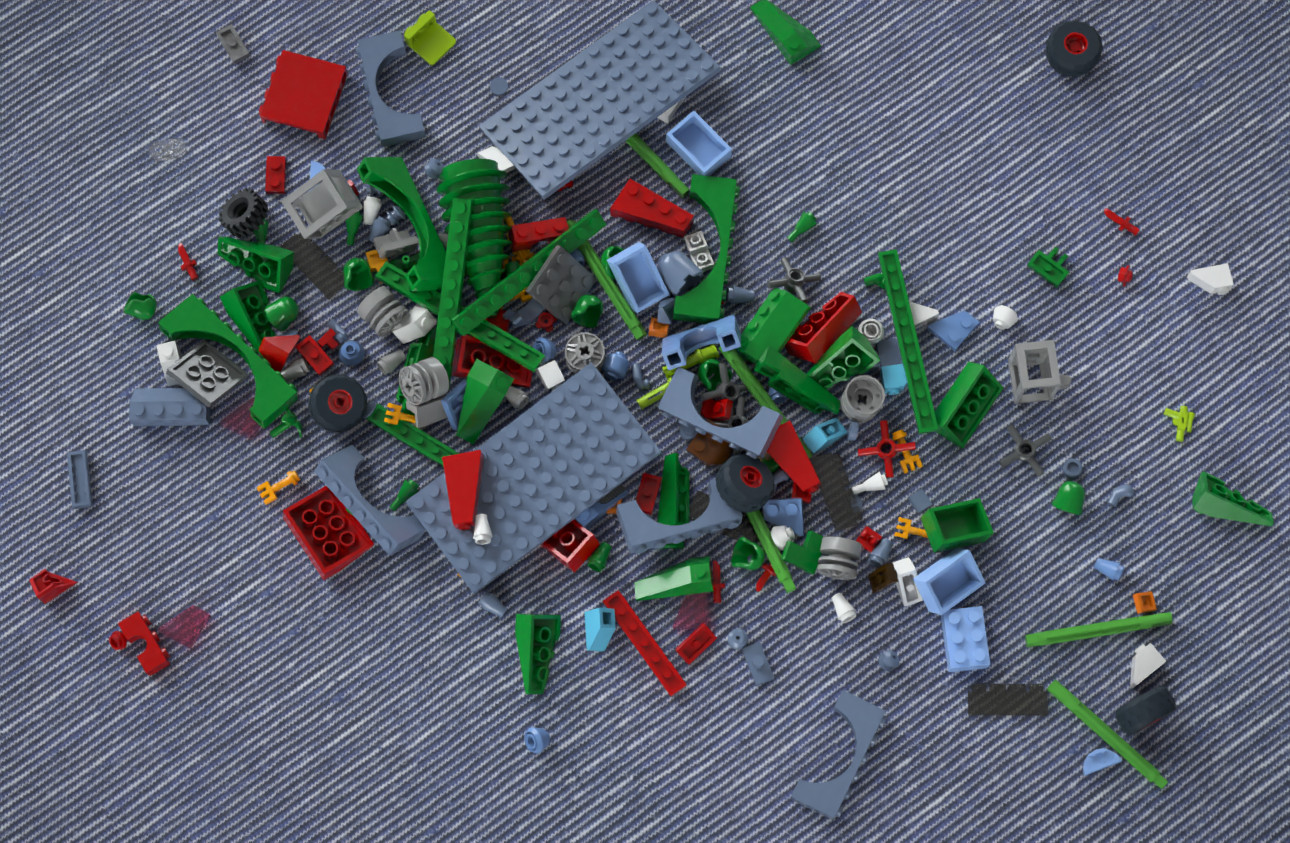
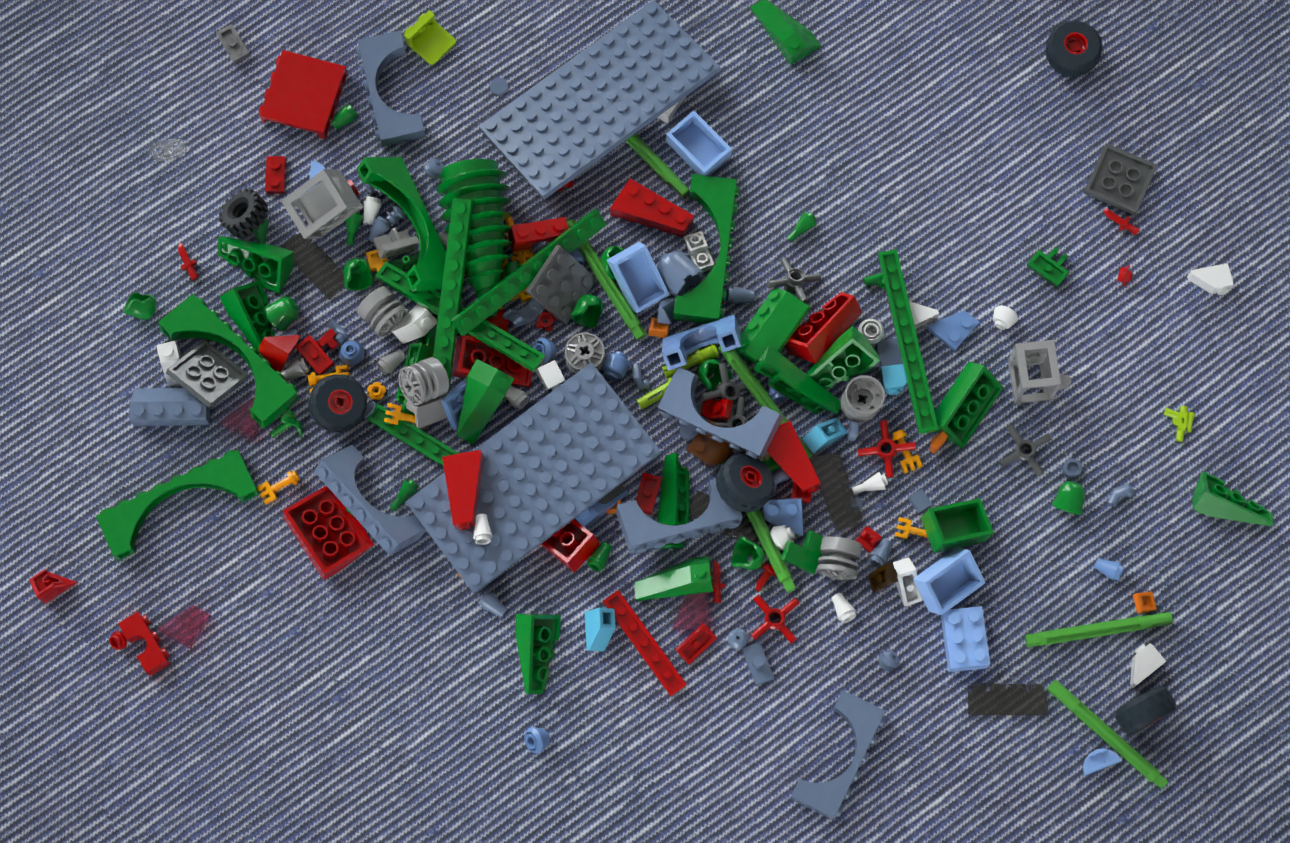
(79, 479): sand blue plate -> none
(124, 521): none -> green arch
(313, 380): none -> light orange hinge
(344, 117): none -> green cone
(376, 386): none -> light orange plate
(495, 154): white slope -> none
(775, 626): none -> red bar
(937, 442): none -> orange tile
(1120, 179): none -> dark grey plate

